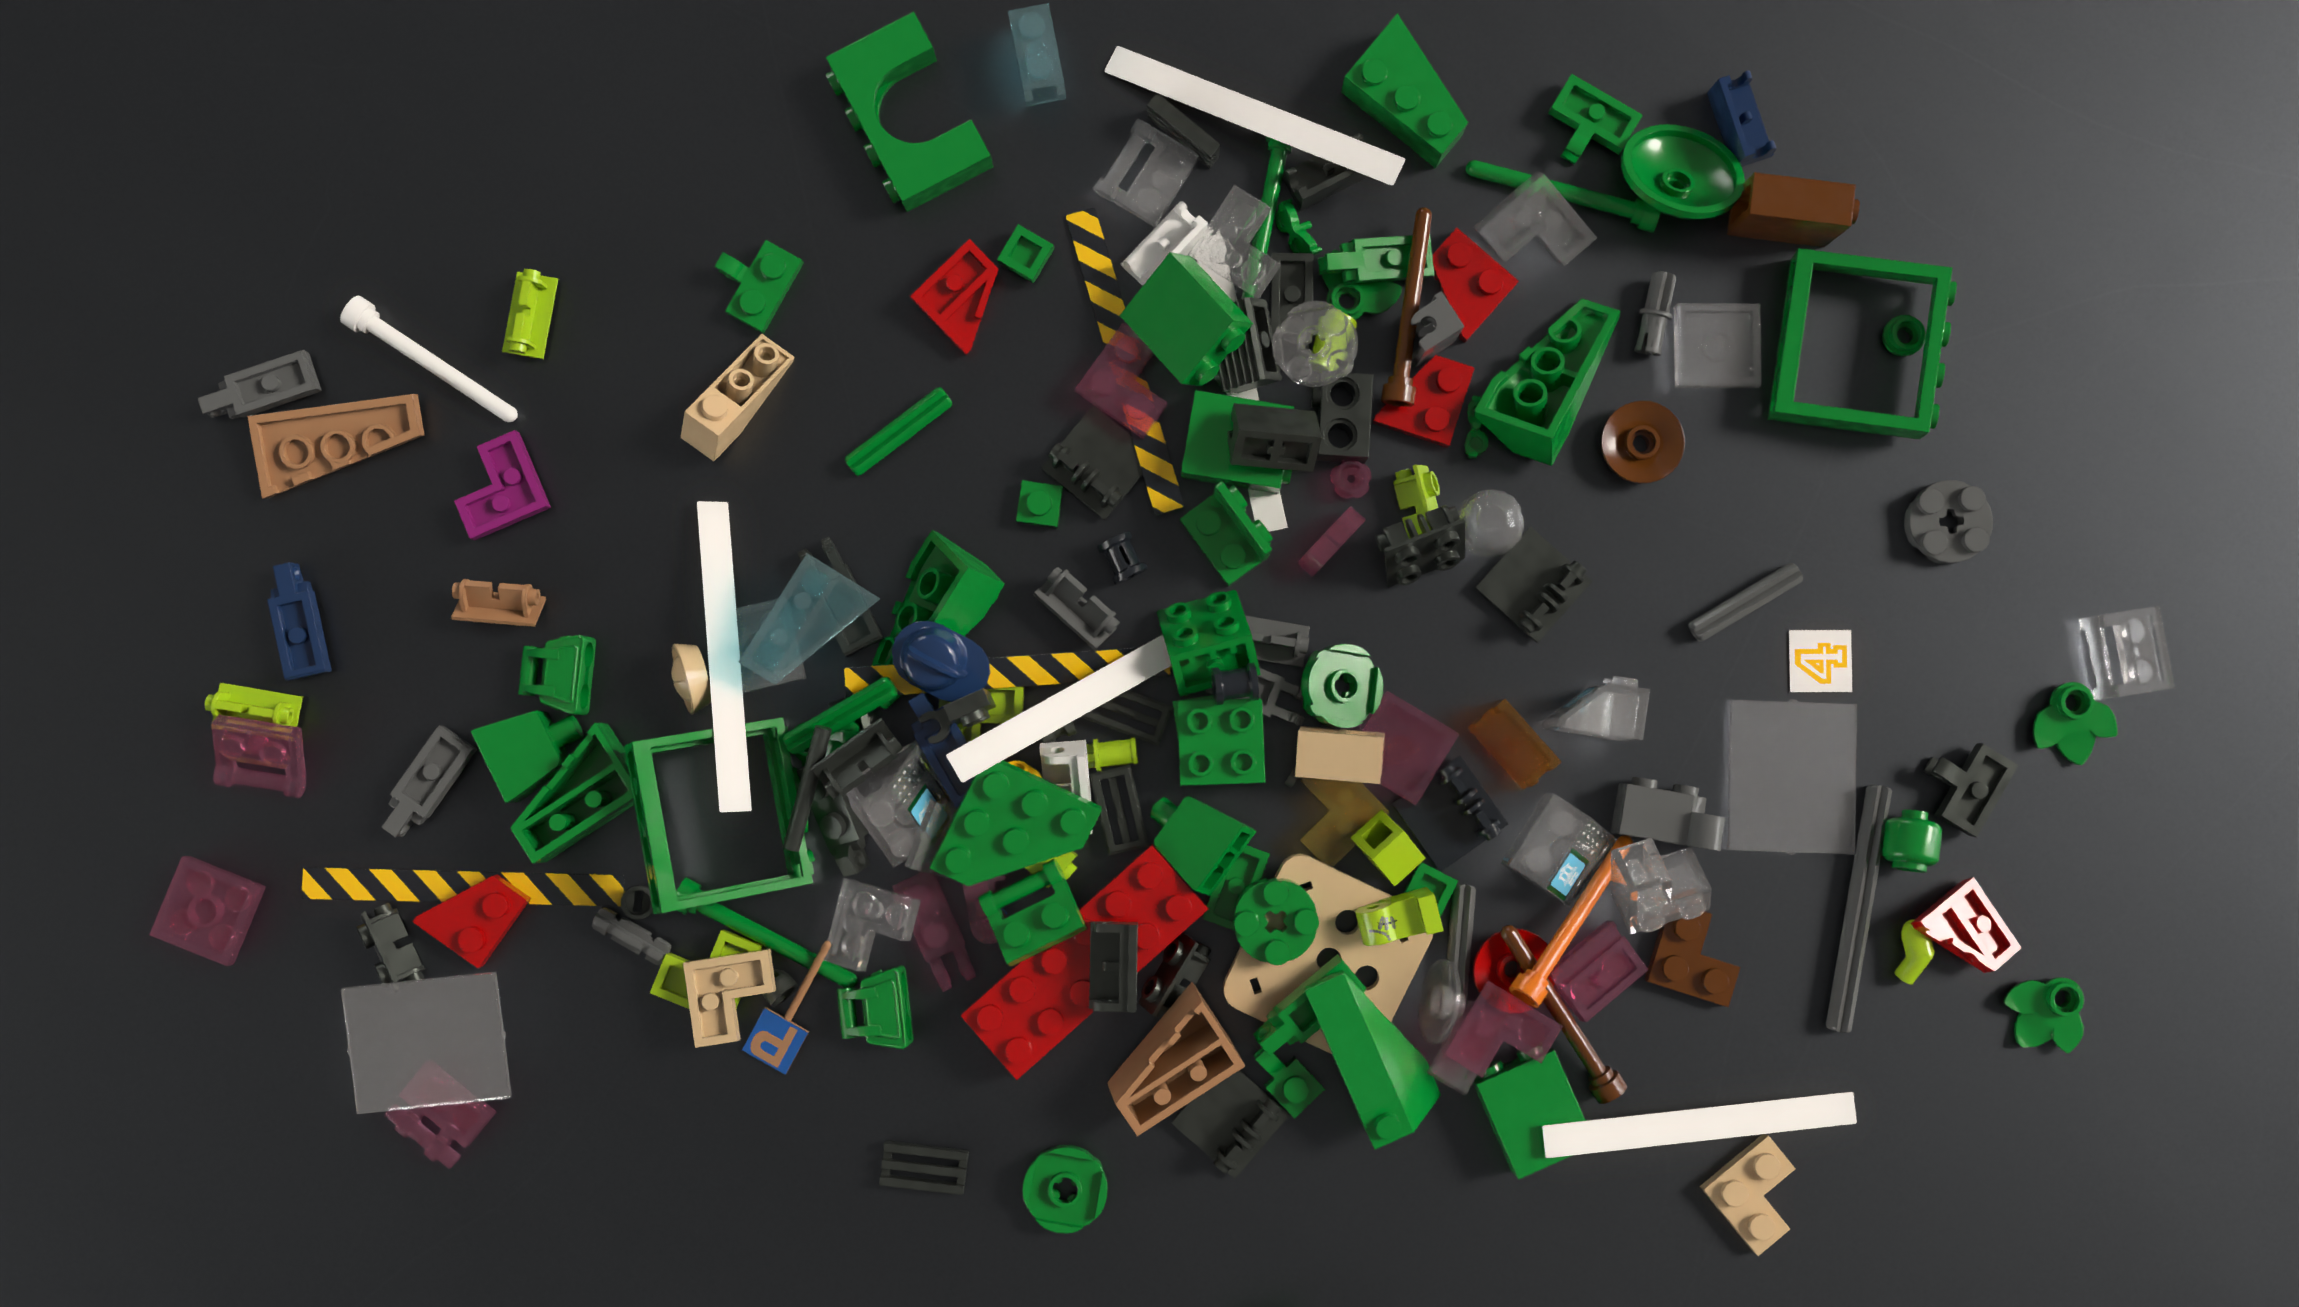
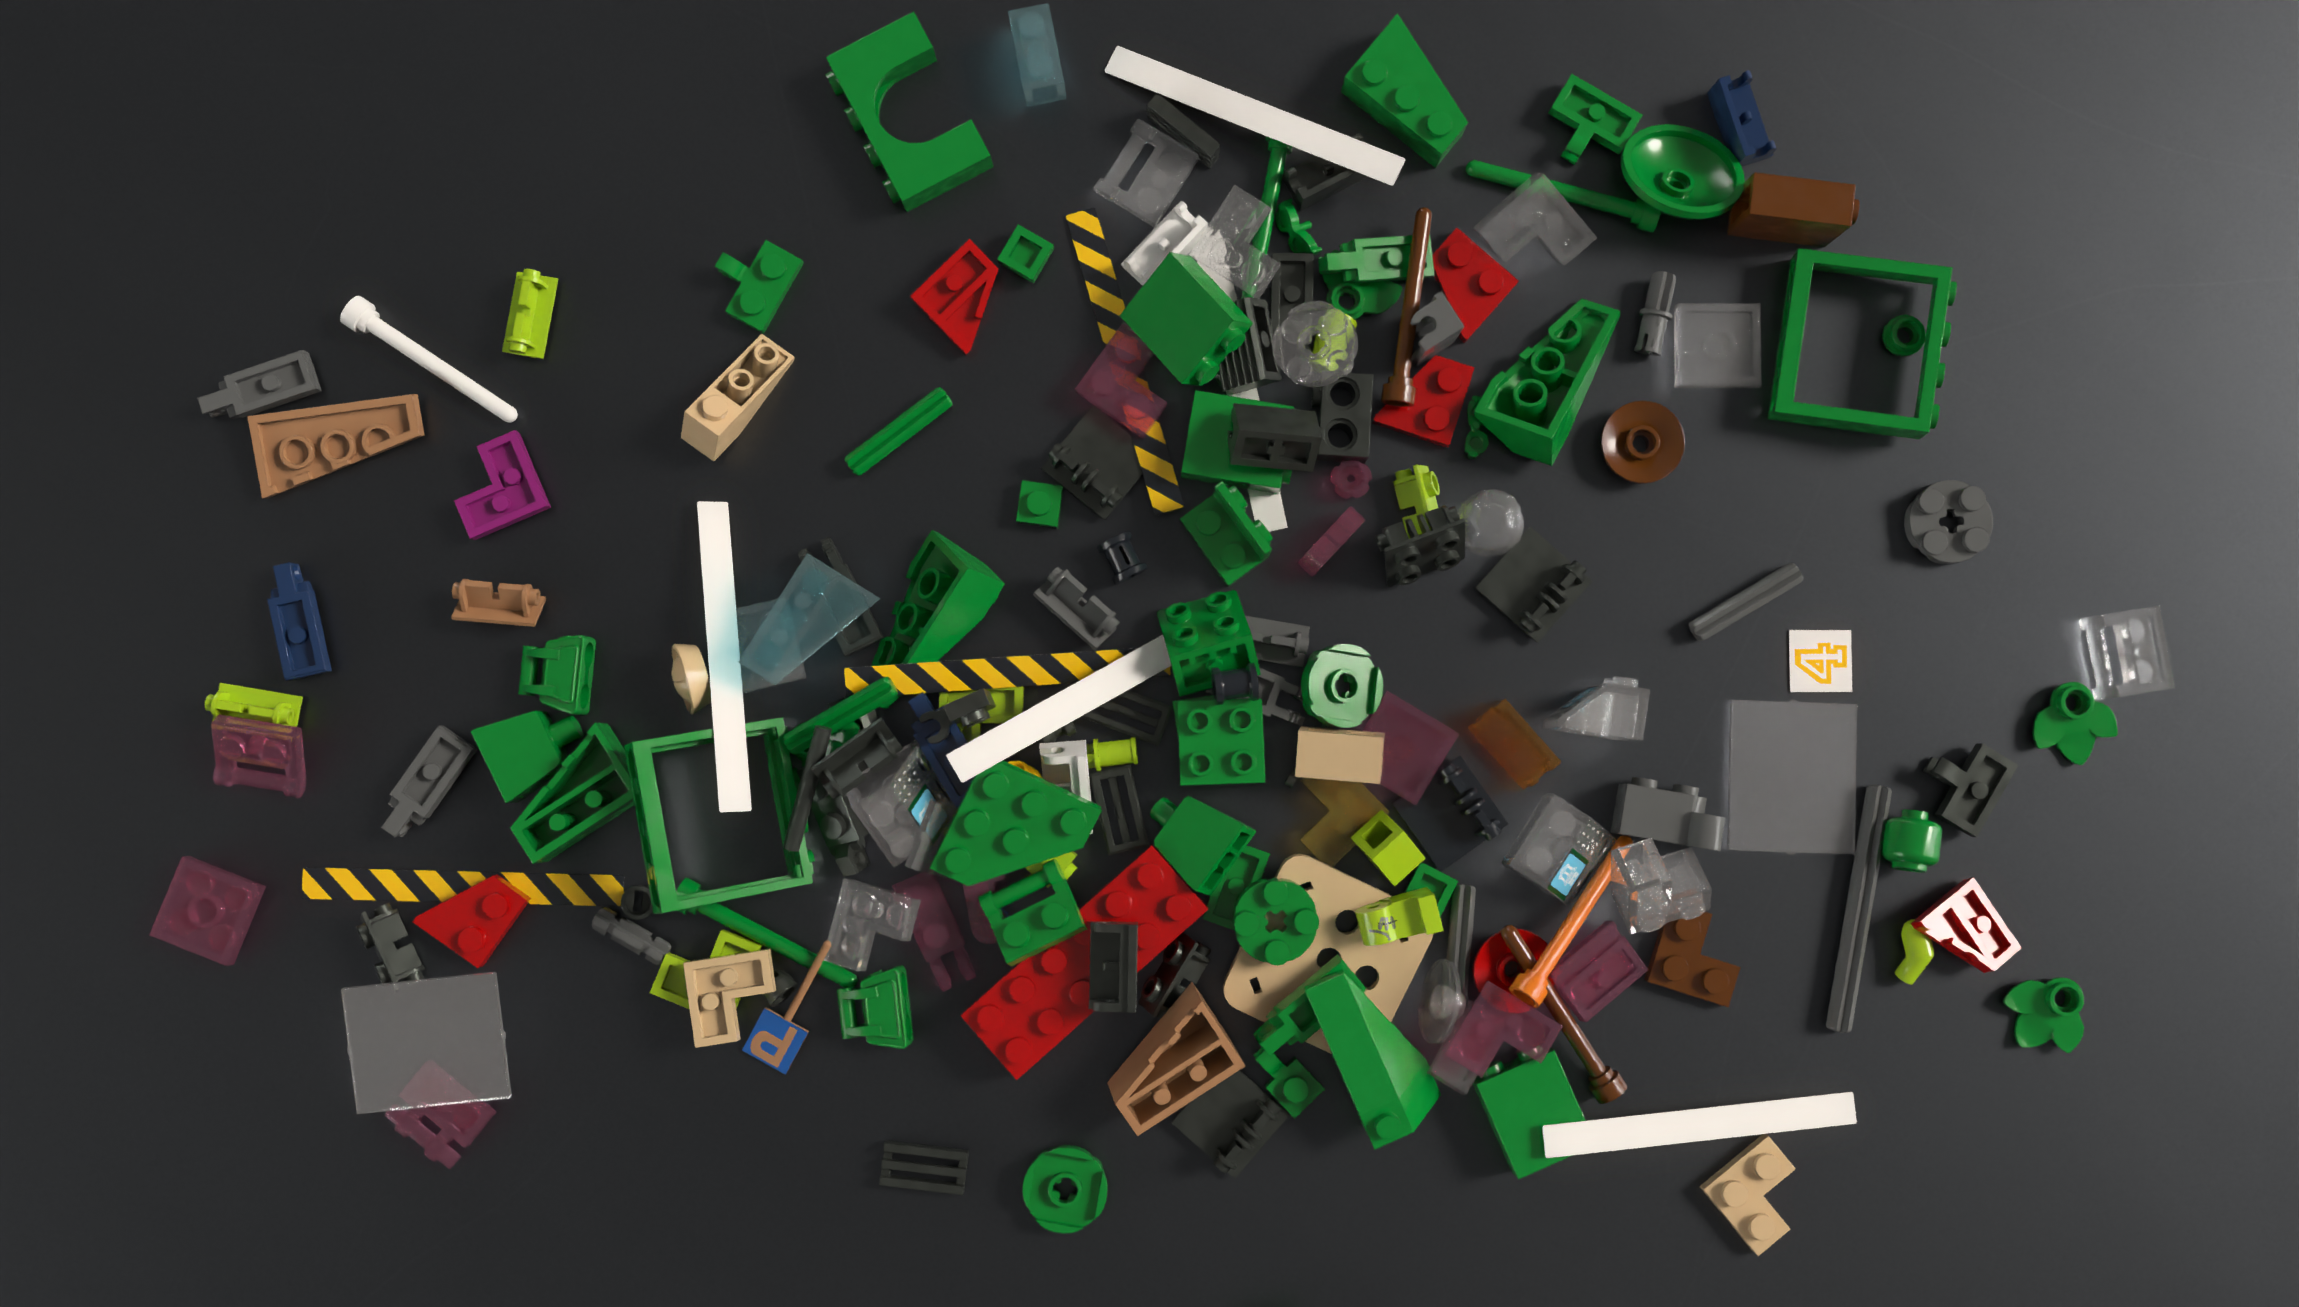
(940, 660): dark blue piece -> none

